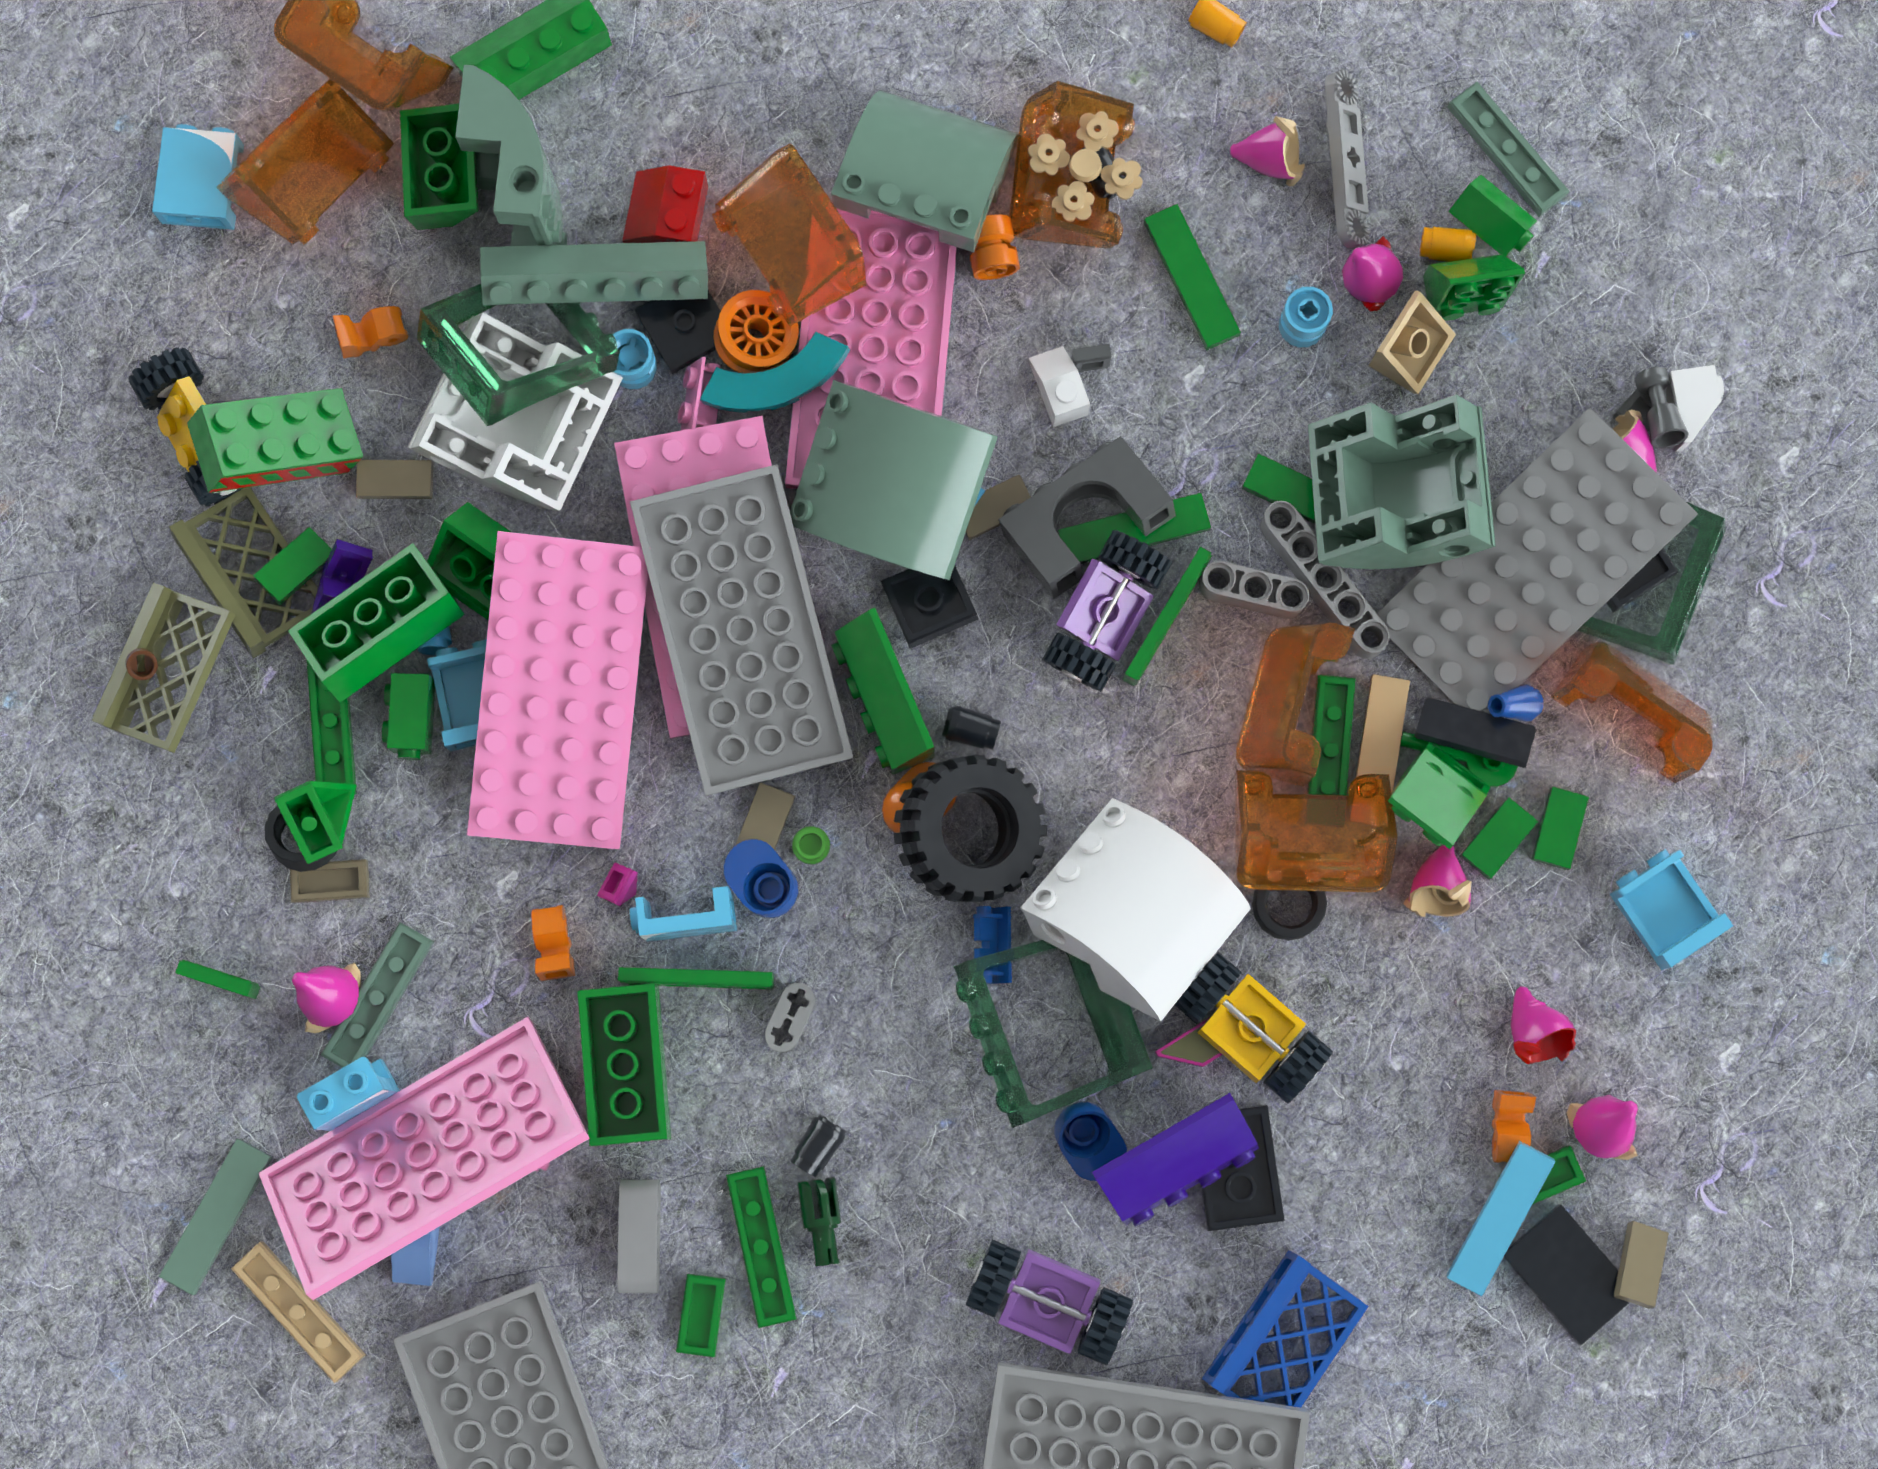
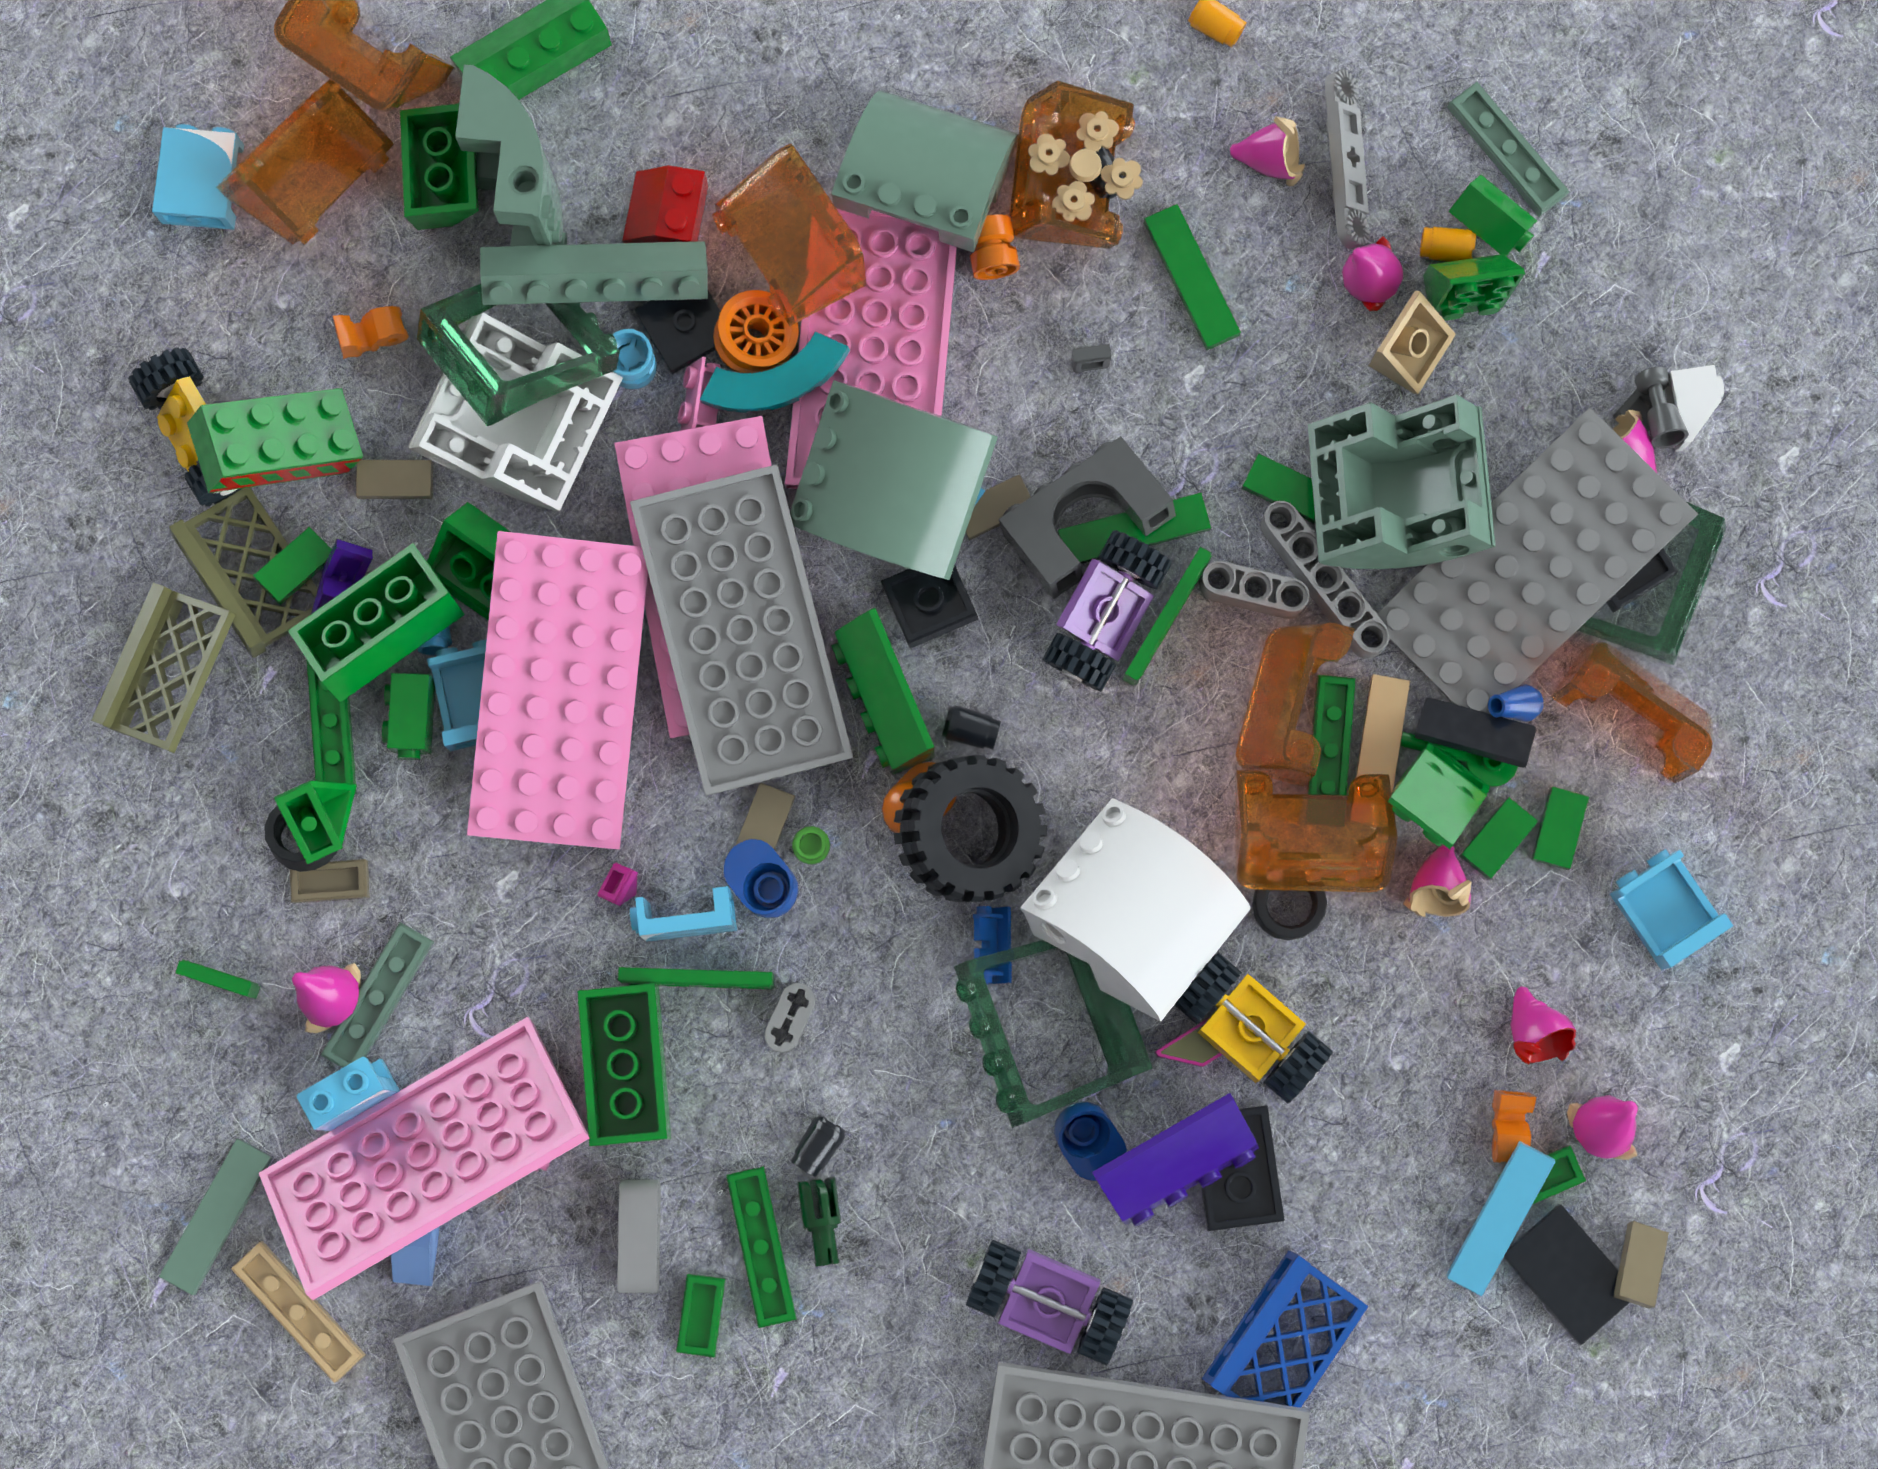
(150, 664): reddish brown hinge -> none
(553, 943): orange leg -> none
(1060, 386): white slope -> none
(1305, 317): medium azure wheel -> none

